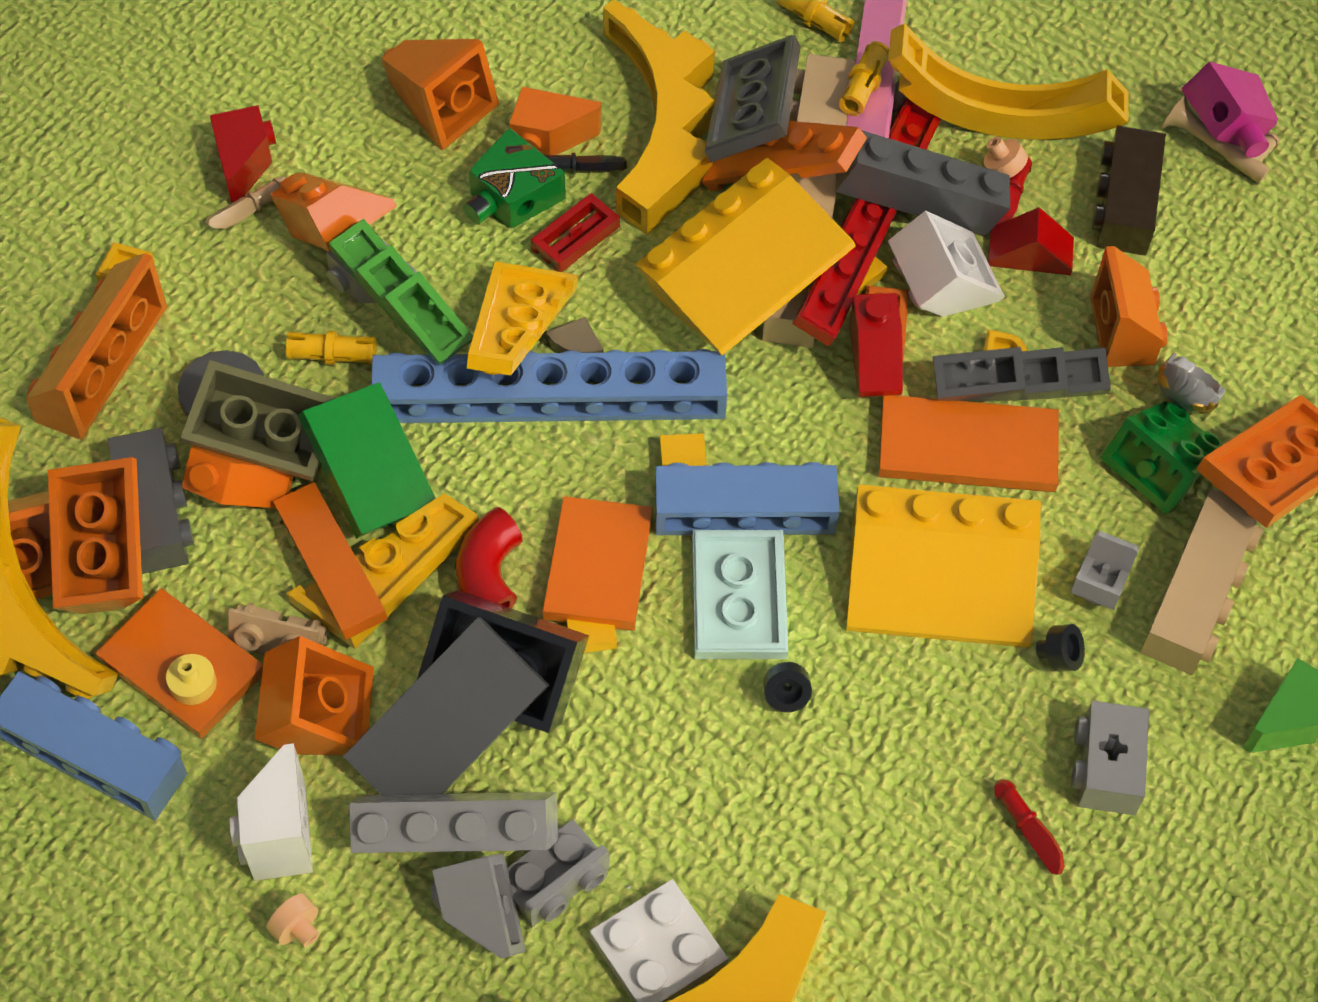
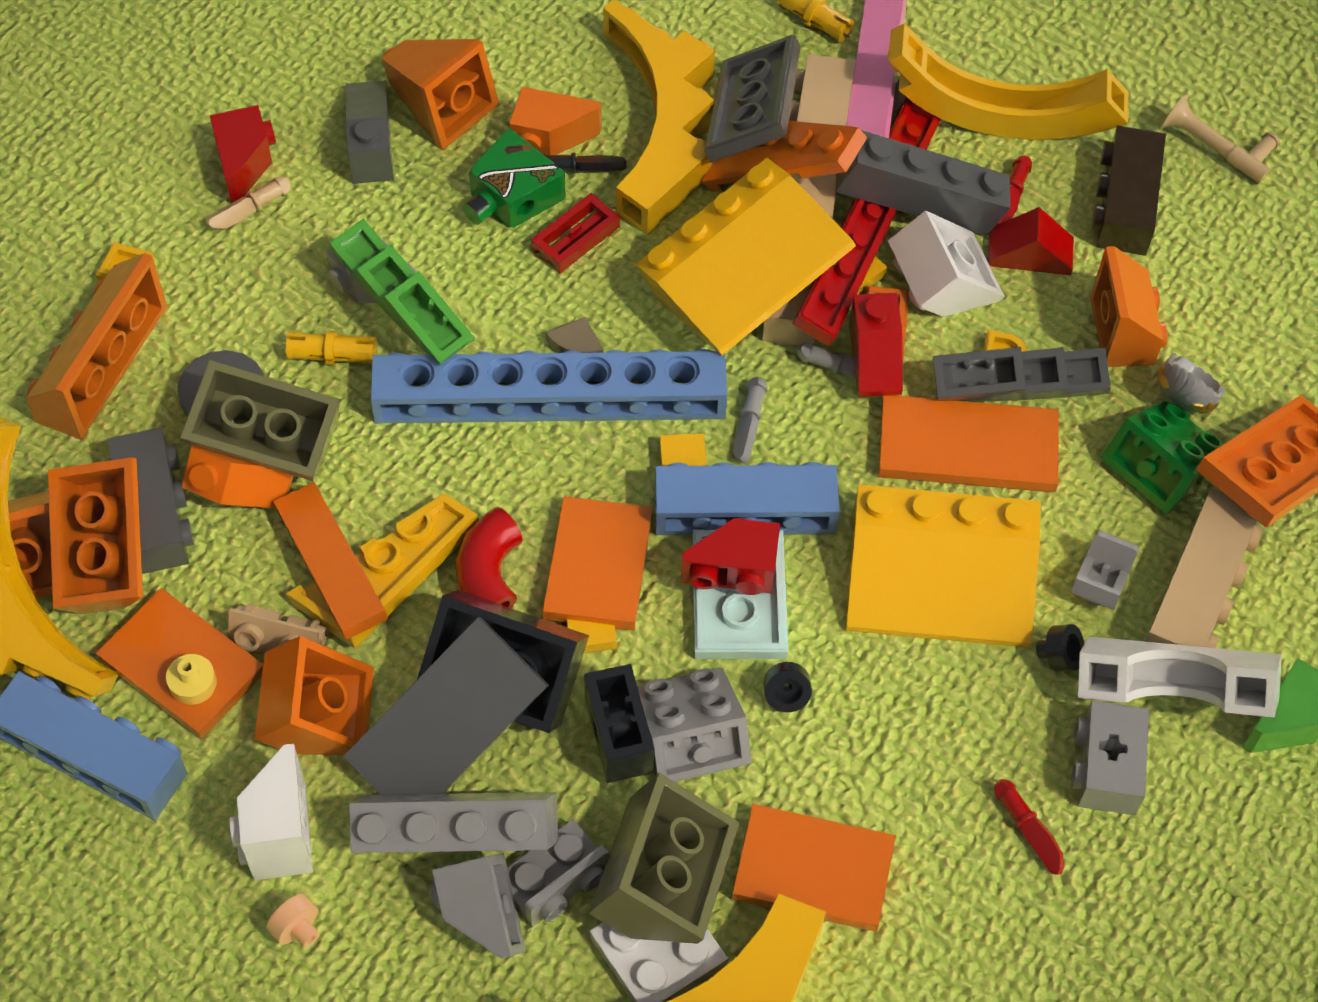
(323, 209): orange slope -> none
(367, 459): green tile -> none
(368, 132): none -> dark grey slope
(515, 315): yellow wing -> none
(619, 723): none -> black brick
(665, 865): none -> olive slope
(695, 724): none -> light grey bracket
(734, 557): none -> red slope
(749, 420): none -> light grey piece
(815, 863): none -> orange tile
(837, 362): none -> light grey piece
(864, 78): yellow pin -> none
(1005, 156): light nougat tile -> none
(1225, 677): none -> white arch
(1232, 106): dark pink torso -> none

